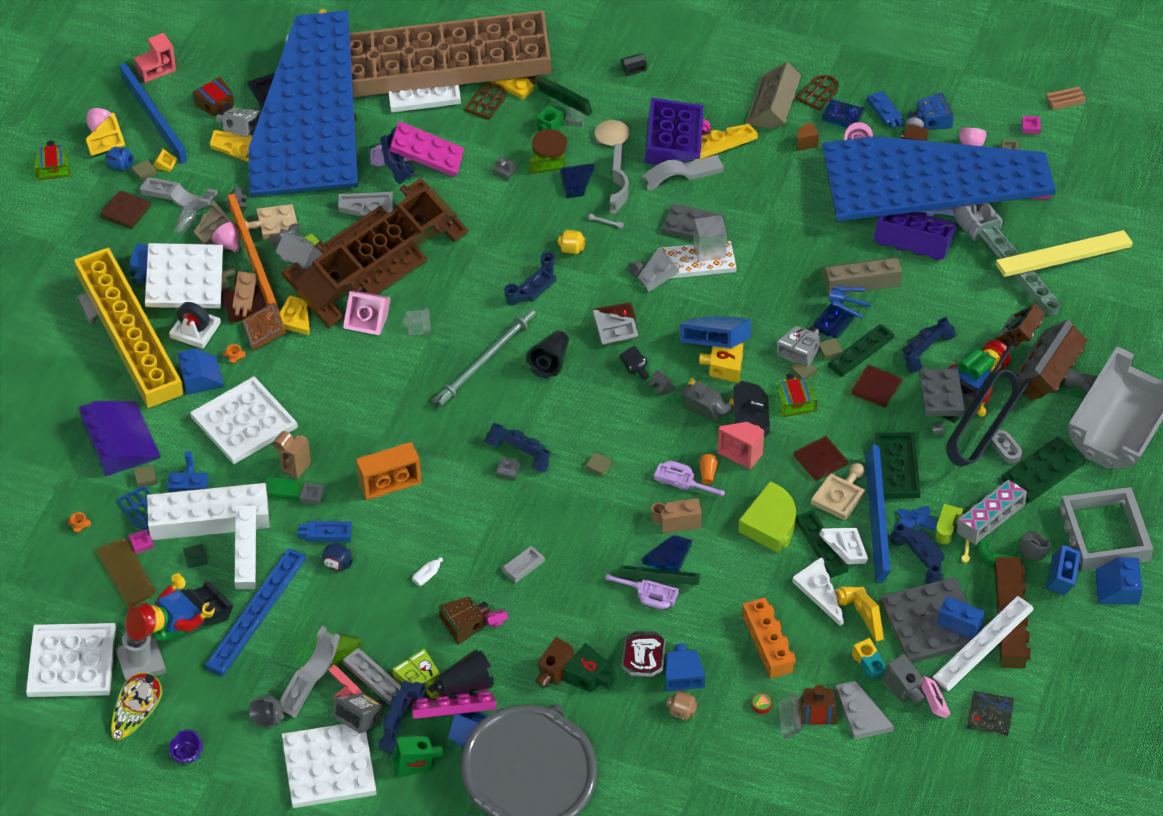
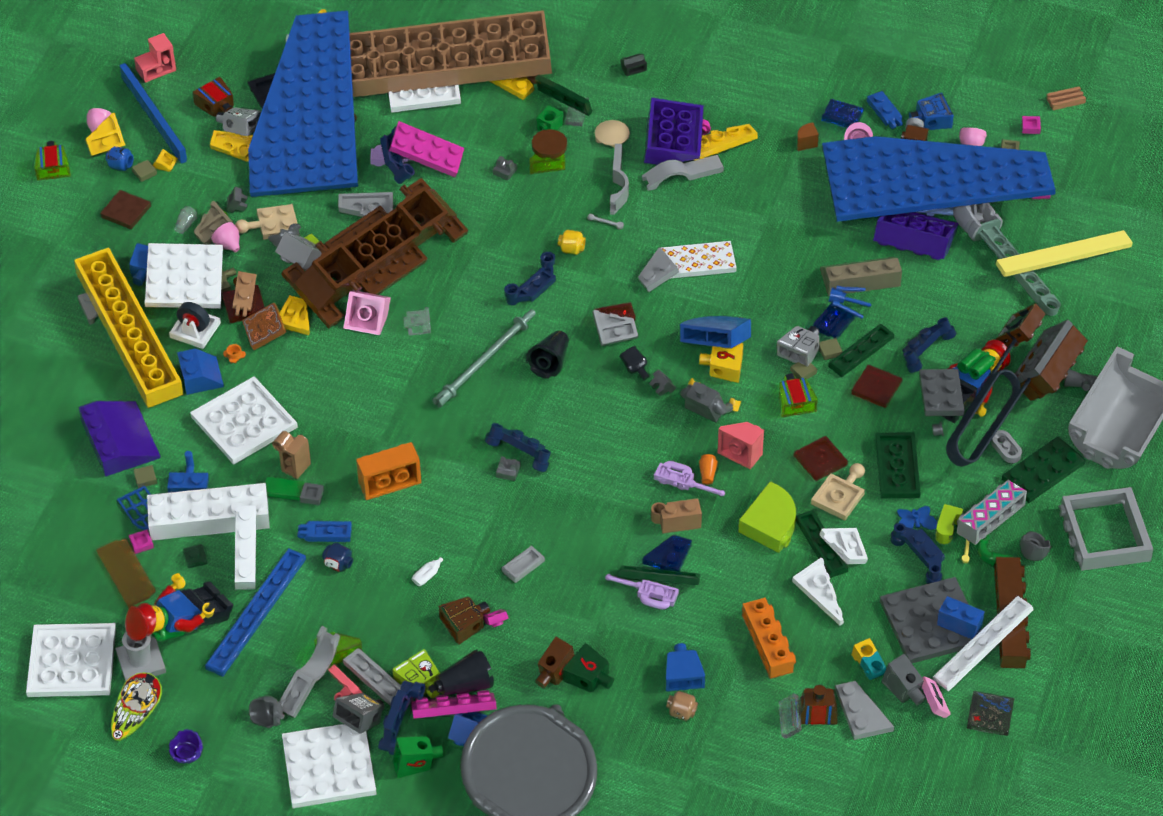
(78, 521): orange plate -> none
(175, 192): light grey piece -> none
(250, 250): orange tile -> none
(483, 104): reddish brown window -> none
(576, 179): clear blue wing -> none
(598, 464): olive tile -> none
(635, 268): dark grey piece -> none
(643, 653): shield -> none
(681, 220): dark grey plate -> none
(710, 238): flat silver piece -> none
(751, 405): black shield -> none
(761, 703): tile -> none
(774, 97): dark tan slope -> none
(819, 97): reddish brown window -> none
(846, 595): yellow cone -> none
(870, 613): yellow wing -> none
(877, 514): blue tile -> none
(1063, 570): blue brick -> none
(1119, 581): blue slope -> none

